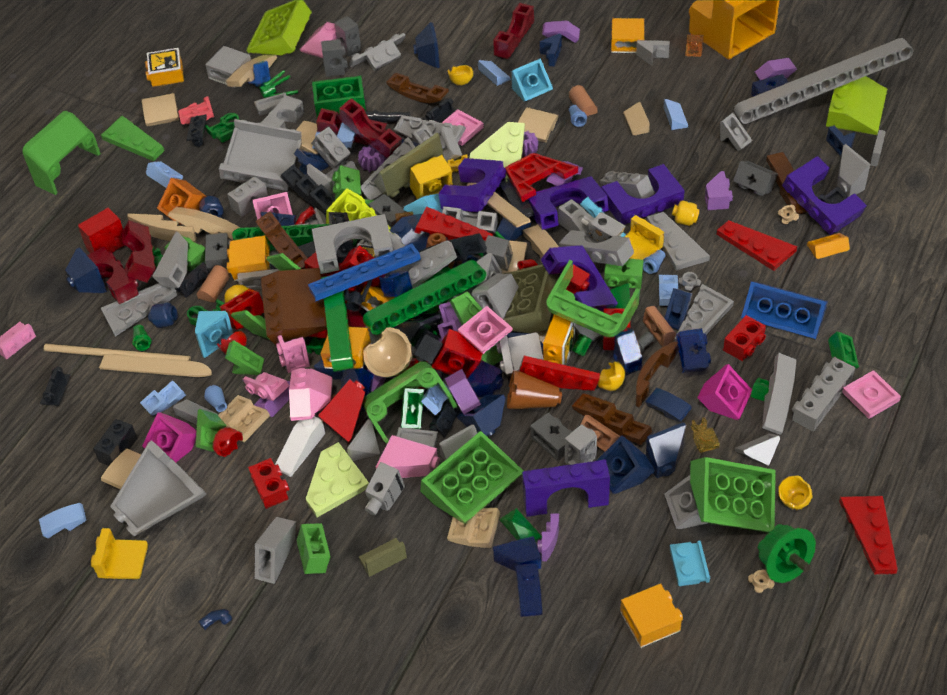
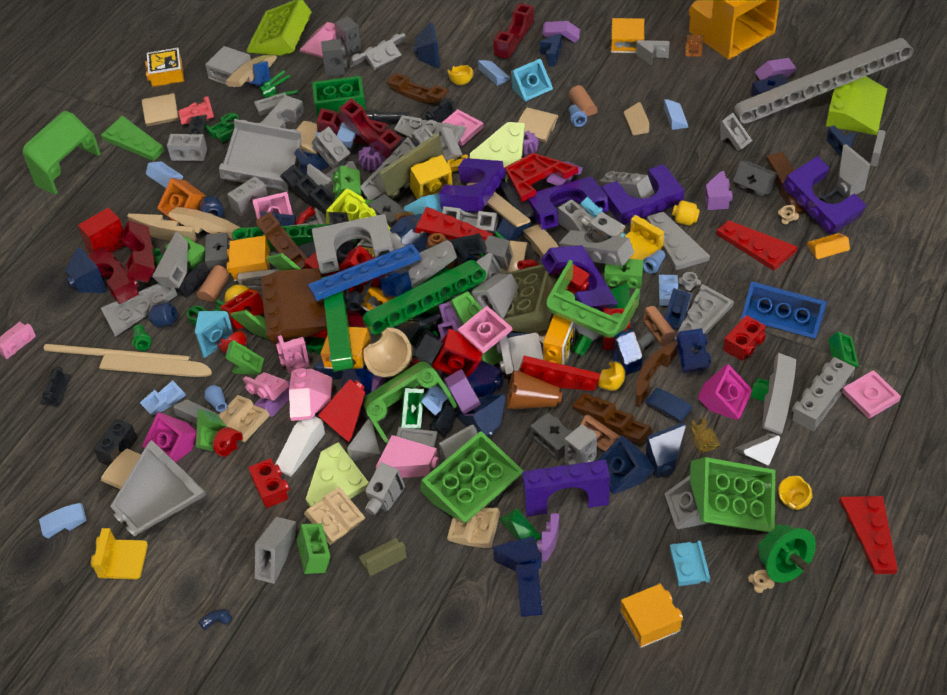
(187, 147): none -> light grey brick
(336, 514): none -> tan slope

